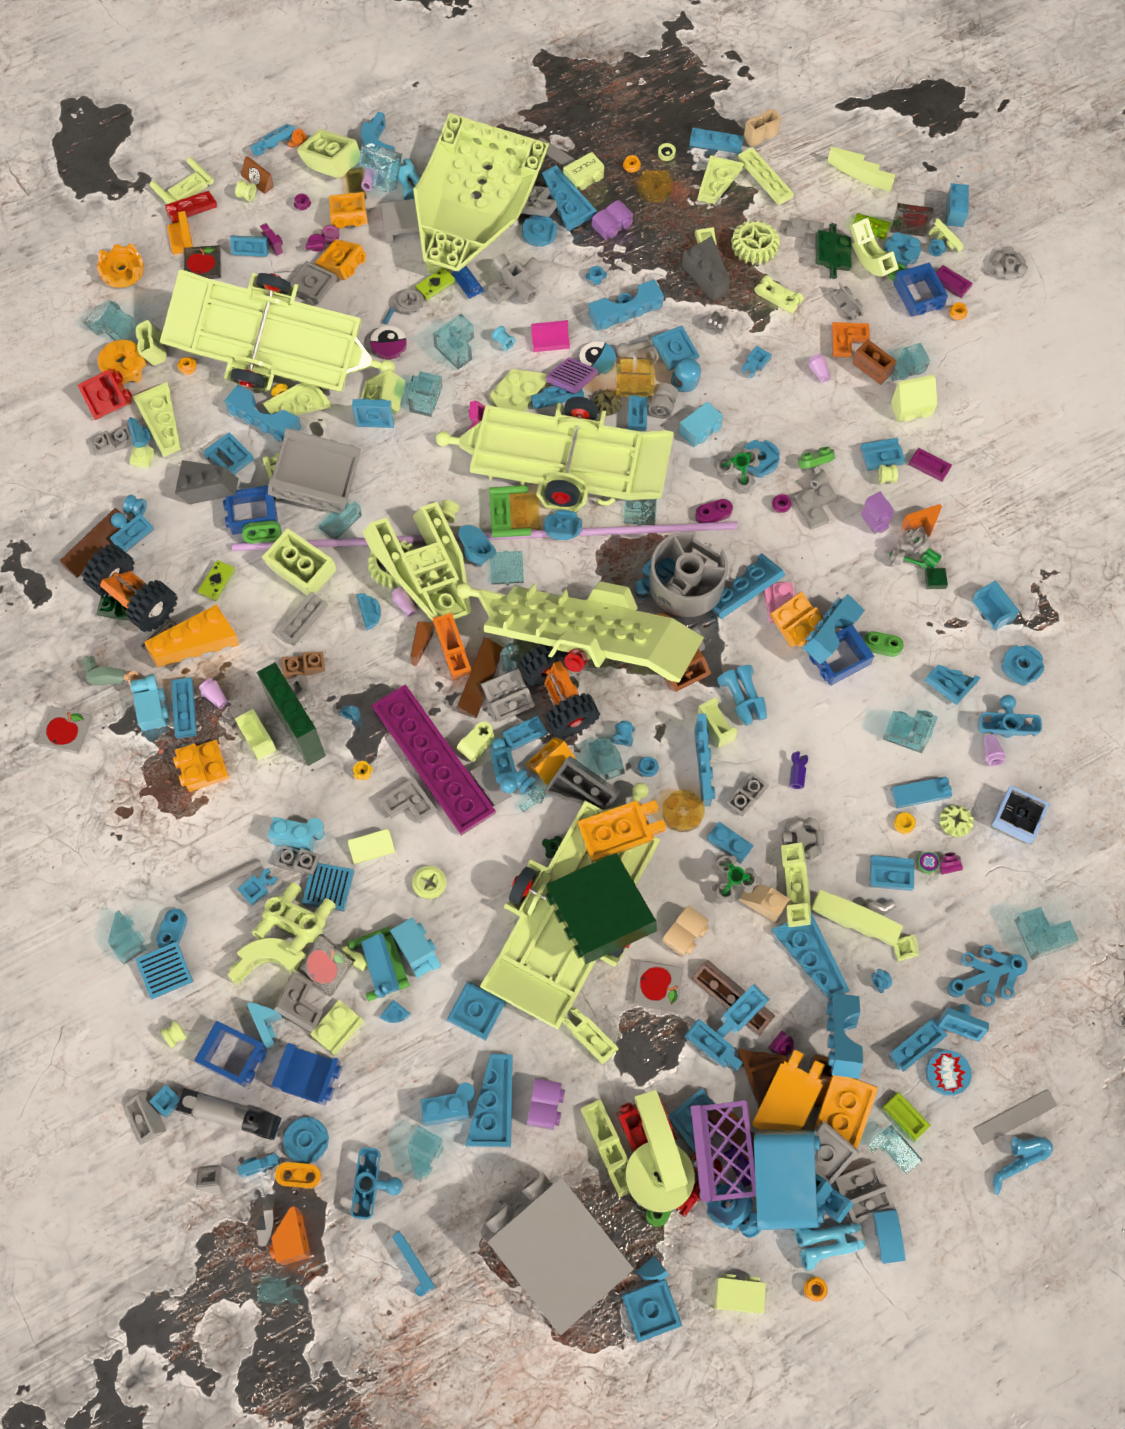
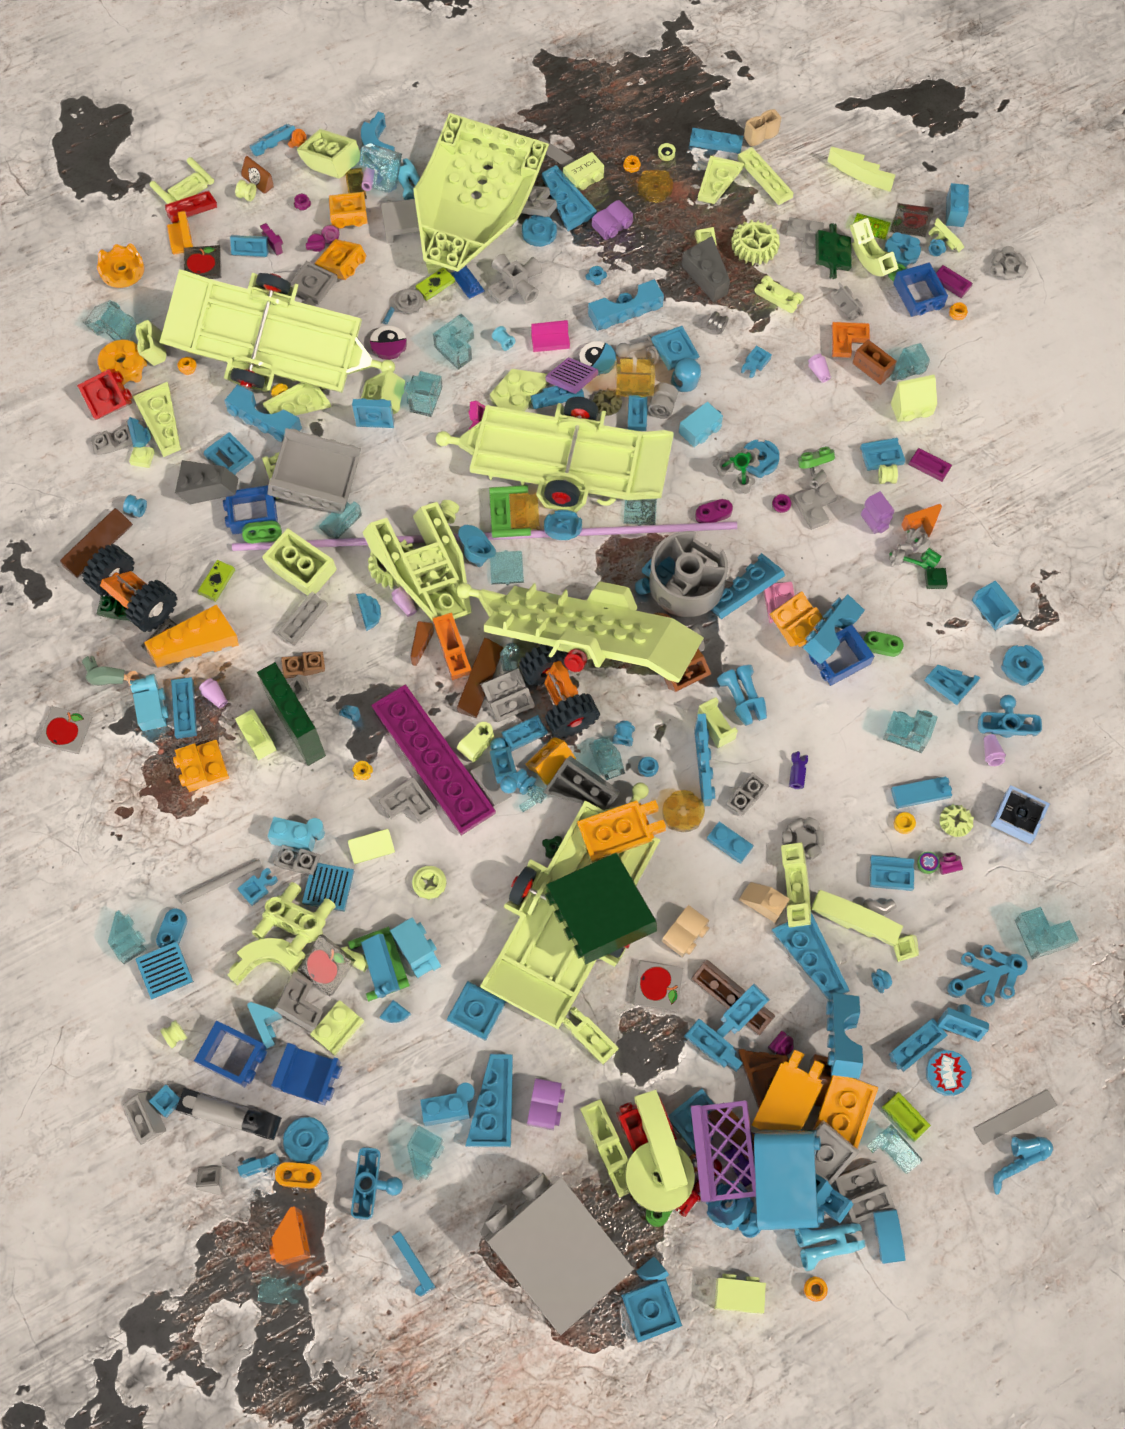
(130, 532): dark azure plate -> none
(265, 1223): light grey slope -> none
(735, 876): light grey plant -> none

